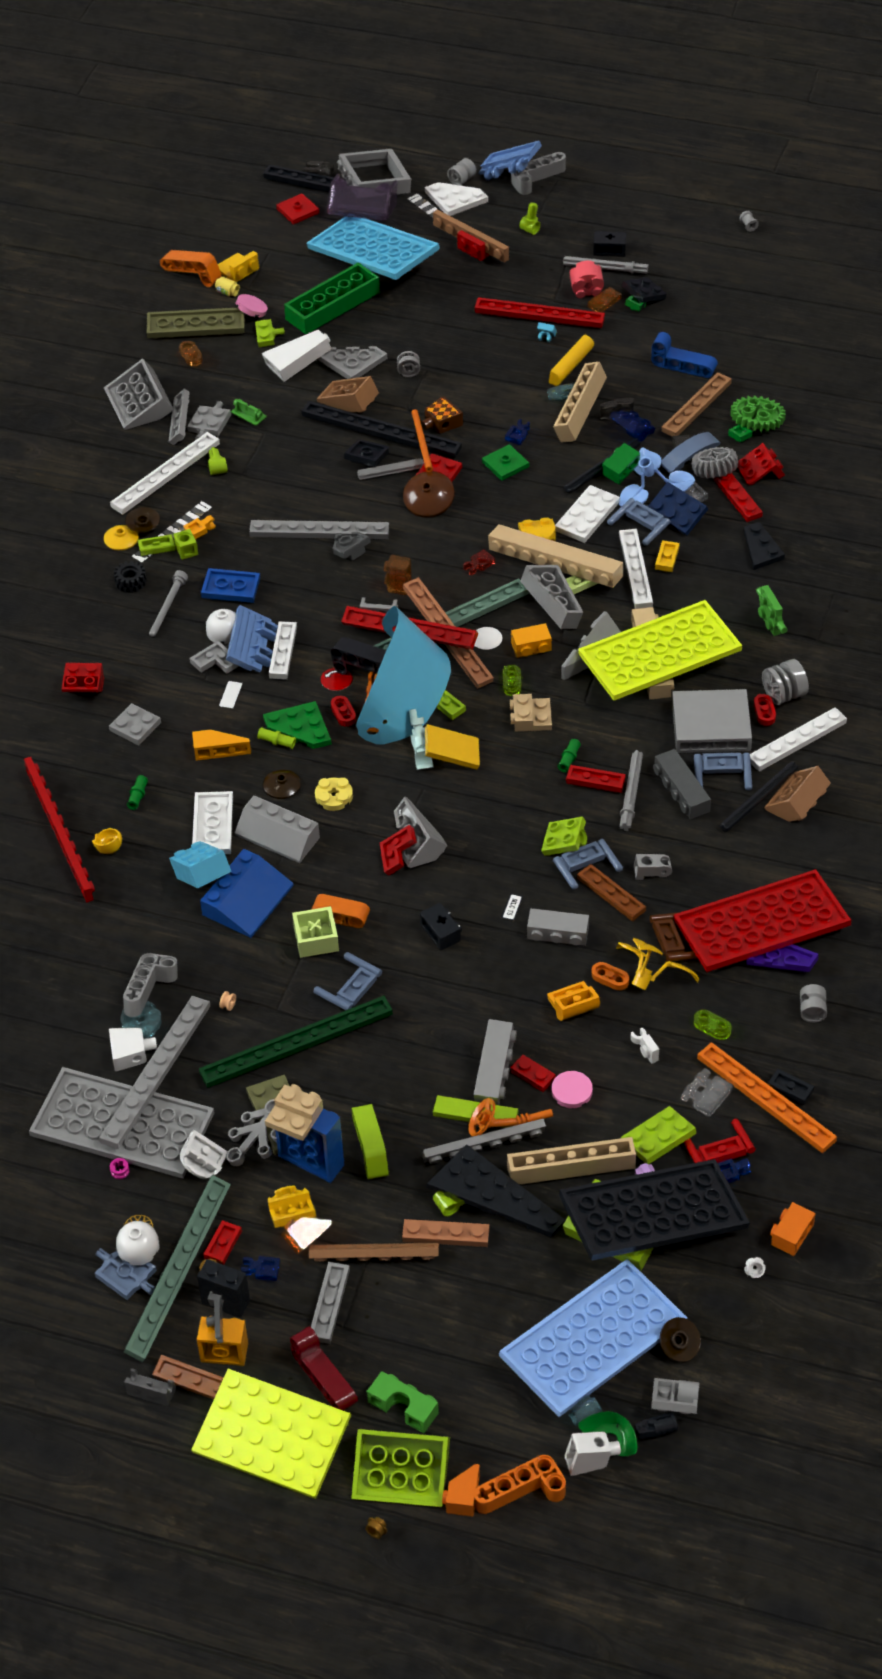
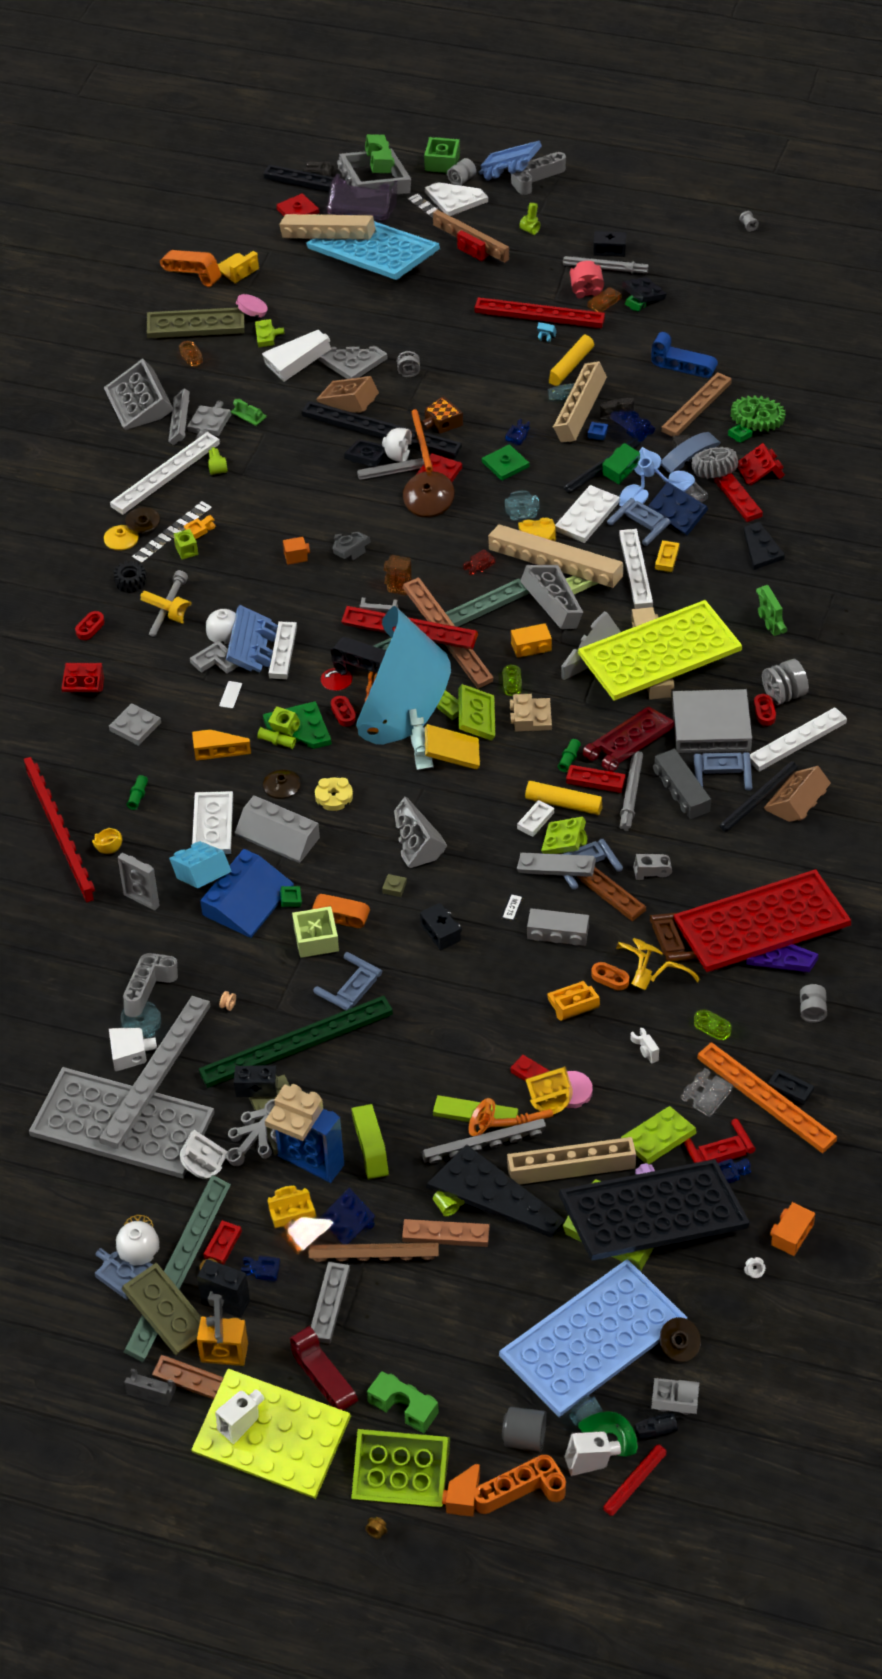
(89, 625): none -> red plate
(117, 1163): dark pink bush -> none
(138, 881): none -> light grey plate
(156, 545): lime tile -> none
(164, 1308): none -> olive plate
(176, 607): none -> yellow piece
(227, 286): light yellow brick -> none
(230, 585): blue plate -> none
(238, 1414): none -> white torso
(256, 1081): none -> black brick
(278, 718): none -> lime brick
(290, 896): none -> green plate
(295, 550): none -> orange brick
(316, 529): light grey plate -> none
(327, 226): none -> tan brick
(332, 298): green brick -> none
(349, 1217): none -> clear blue hinge
(381, 155): none -> bright green arch
(393, 846): red plate -> none
(394, 885): none -> olive plate
(397, 444): none -> white cylinder
(441, 154): none -> bright green brick
(476, 712): none -> lime plate
(488, 638): white sticker -> none
(494, 1061): light grey wedge -> none
(524, 1429): none -> dark grey piece
(530, 507): none -> clear light blue plate
(535, 818): none -> white plate
(550, 1090): none -> yellow slope
(556, 864): none -> light grey plate
(564, 797): none -> yellow brick
(597, 431): none -> blue plate
(629, 738): none -> dark red hinge
(634, 1480): none -> red axle

